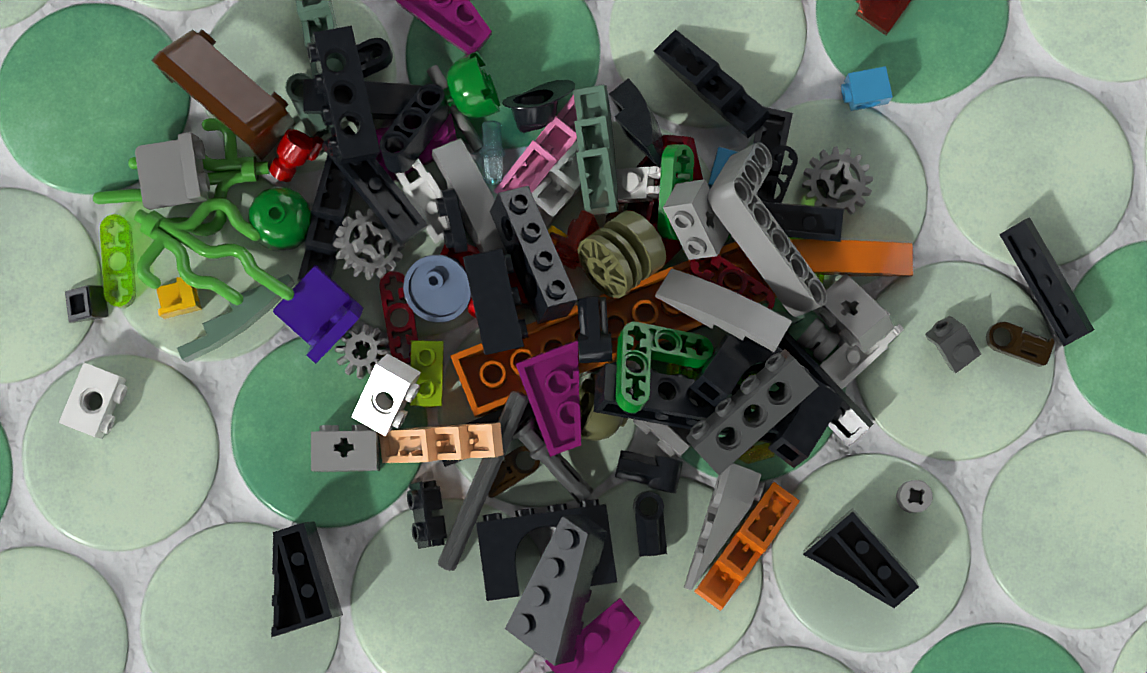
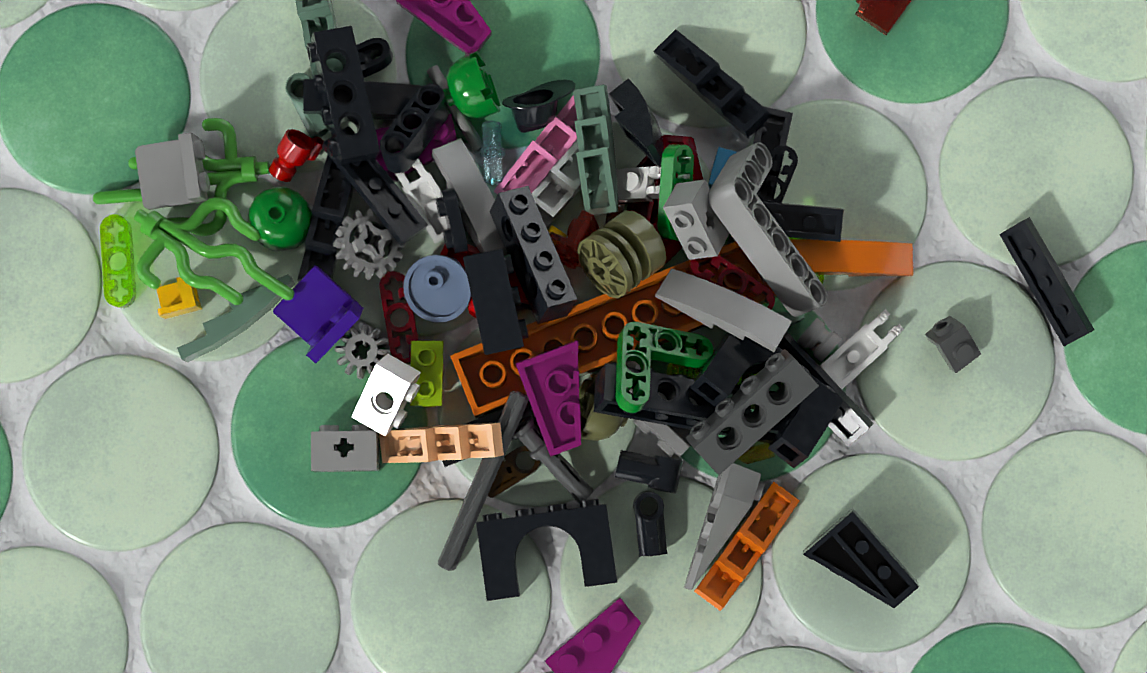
(77, 411): white brick -> none
(86, 303): black slope -> none
(225, 91): reddish brown windscreen -> none
(301, 580): black wedge -> none
(422, 503): black hinge -> none
(559, 588): wedge -> none
(594, 338): black piece -> none
(849, 185): light grey gear -> none
(855, 314): light grey brick -> none
(867, 88): dark azure brick -> none
(909, 500): light grey wheel -> none
(1023, 345): dark brown piece -> none

